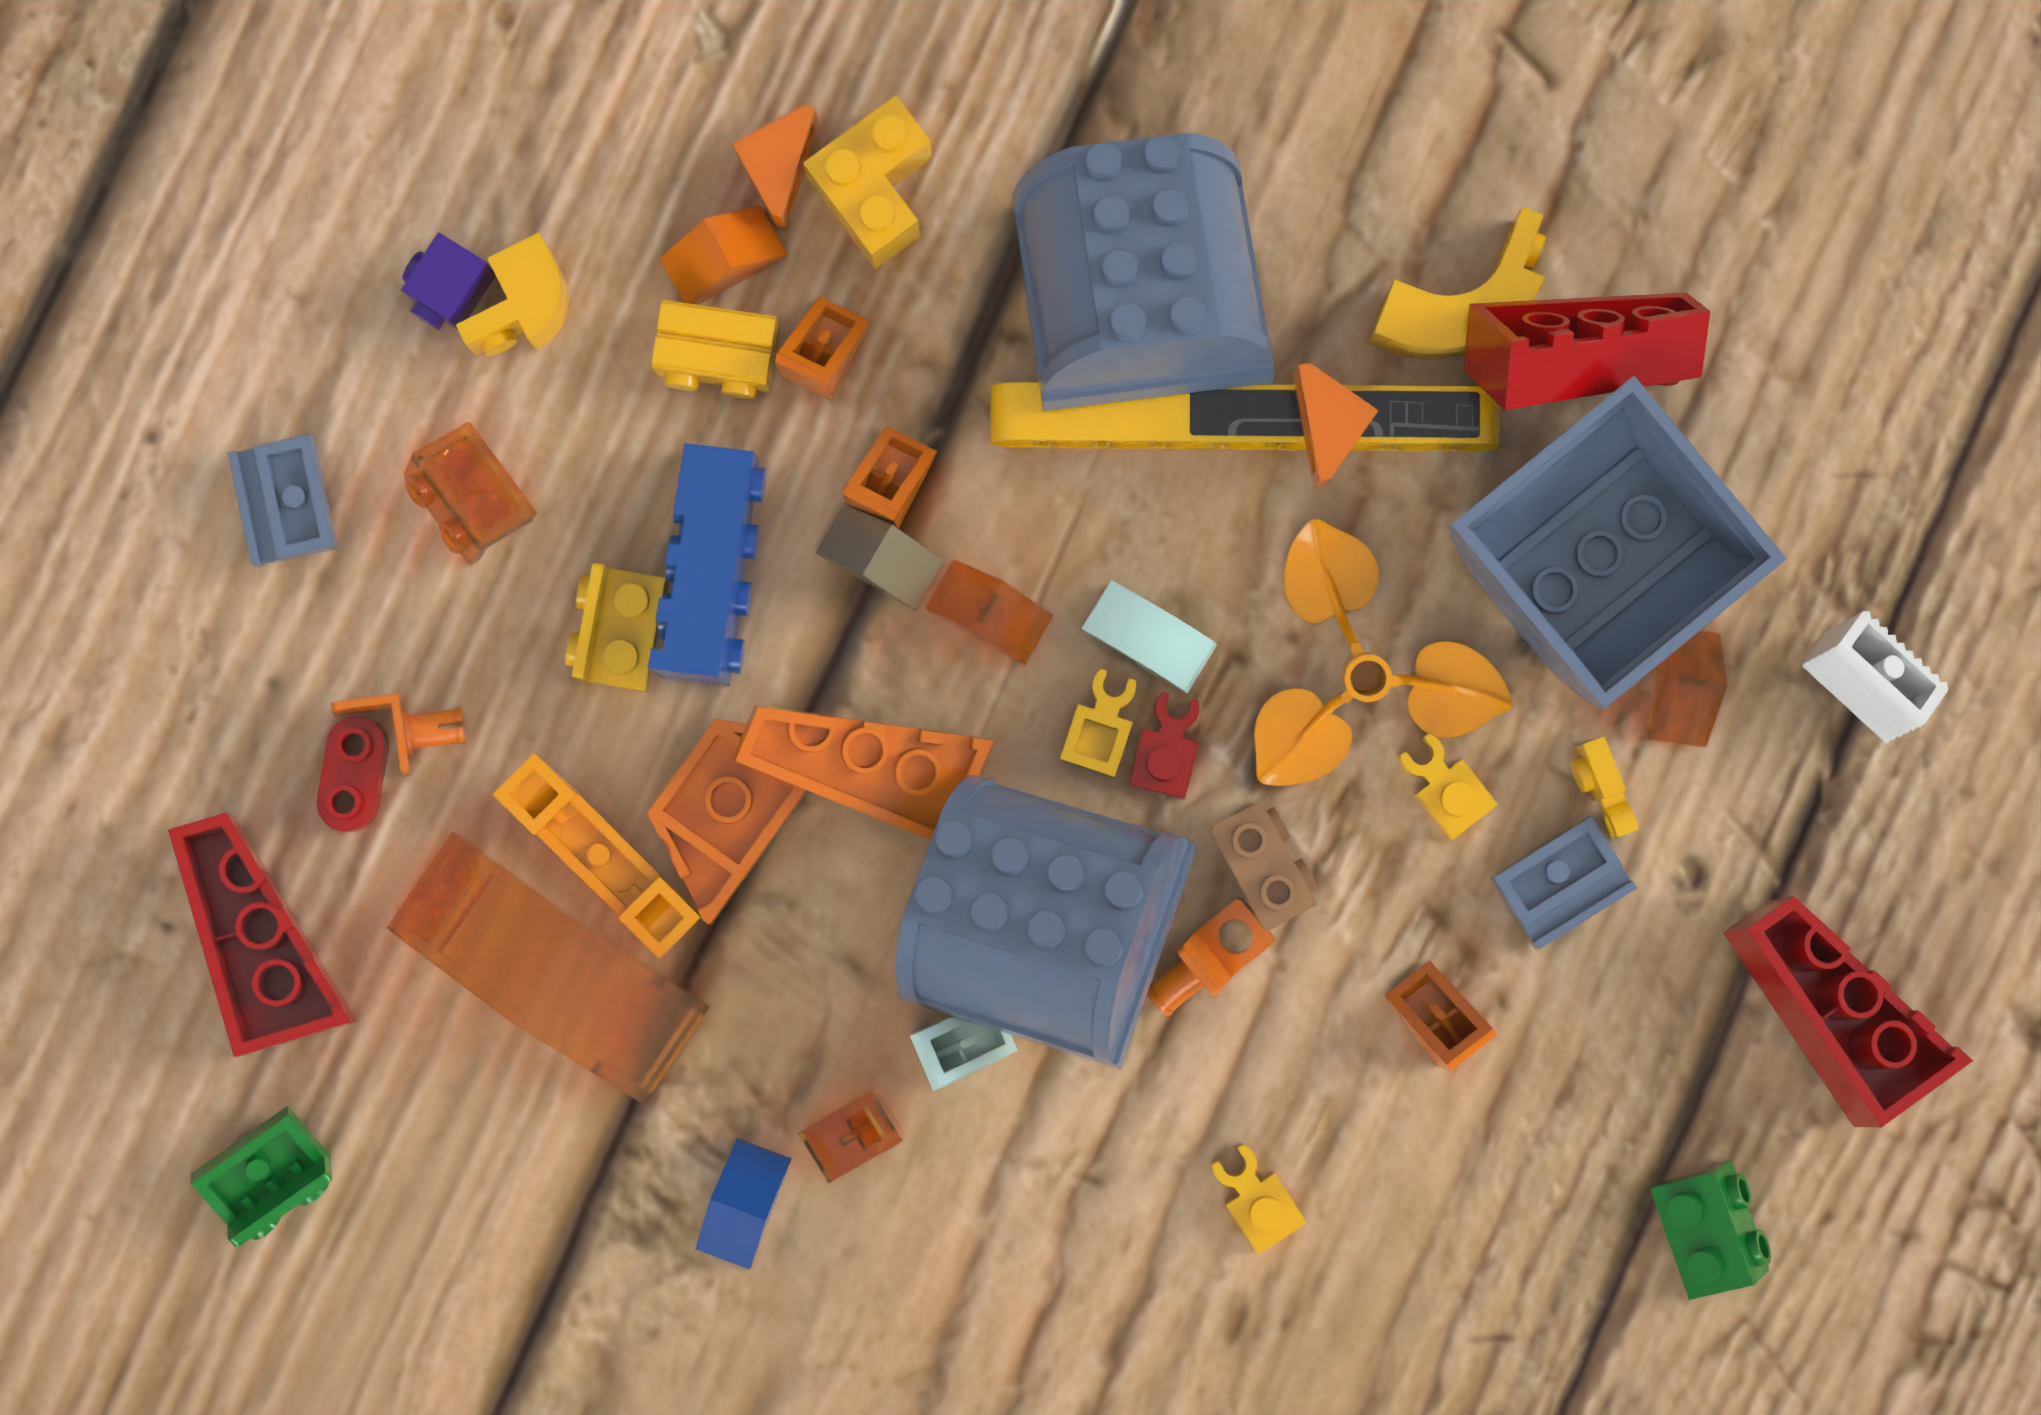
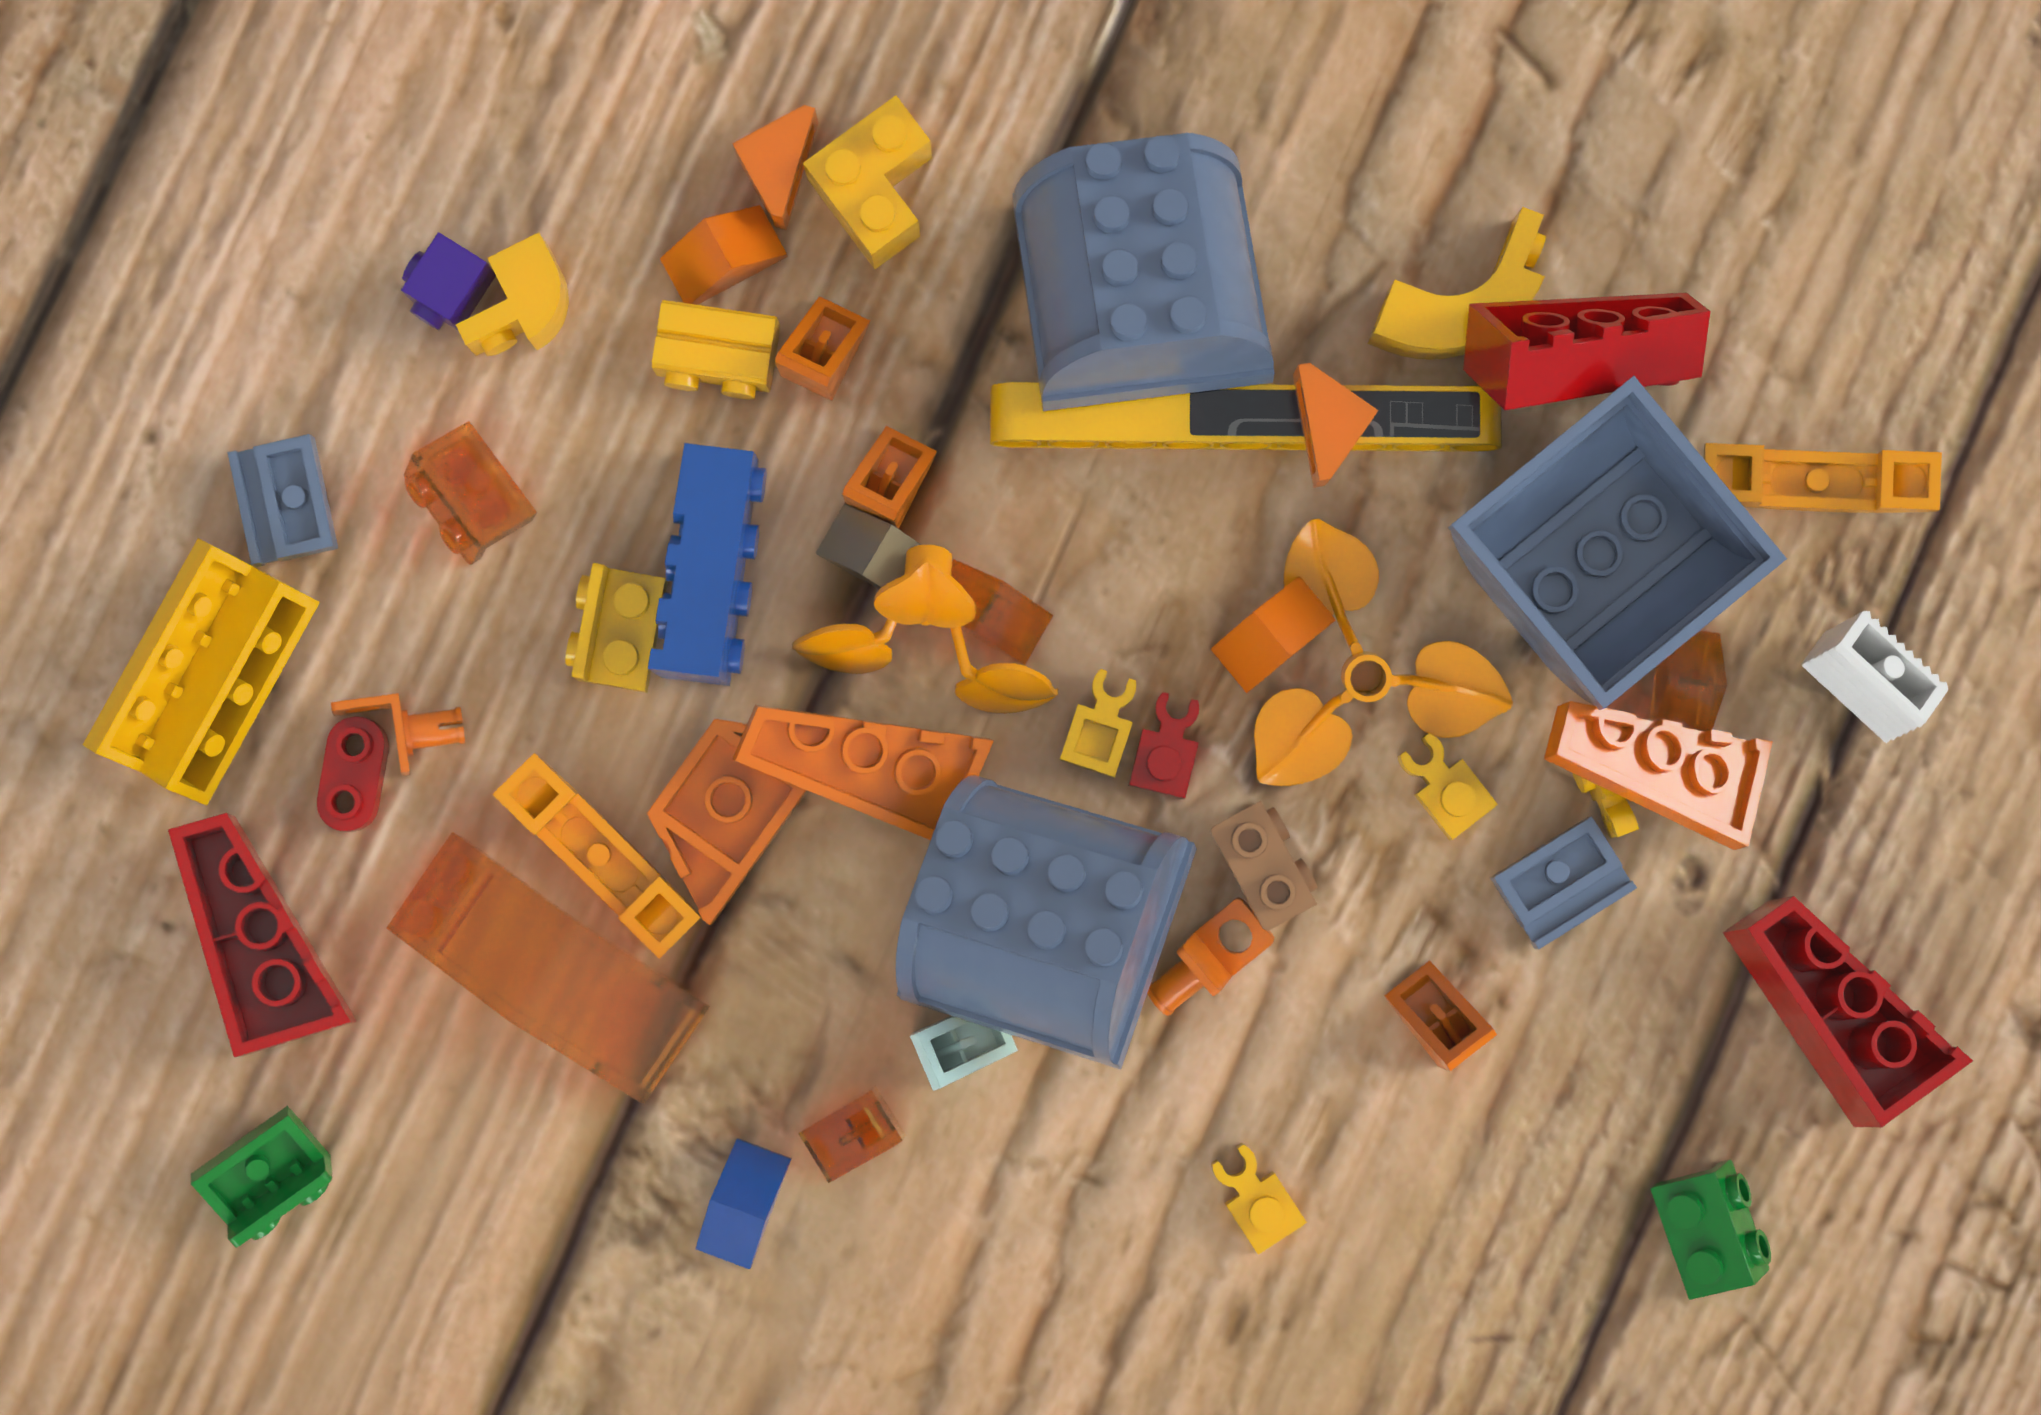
(201, 672): none -> yellow brick
(927, 597): none -> light orange plant
(1149, 636): light aqua slope -> none
(1272, 634): none -> orange slope
(1675, 771): none -> wing
(1828, 480): none -> light orange slope

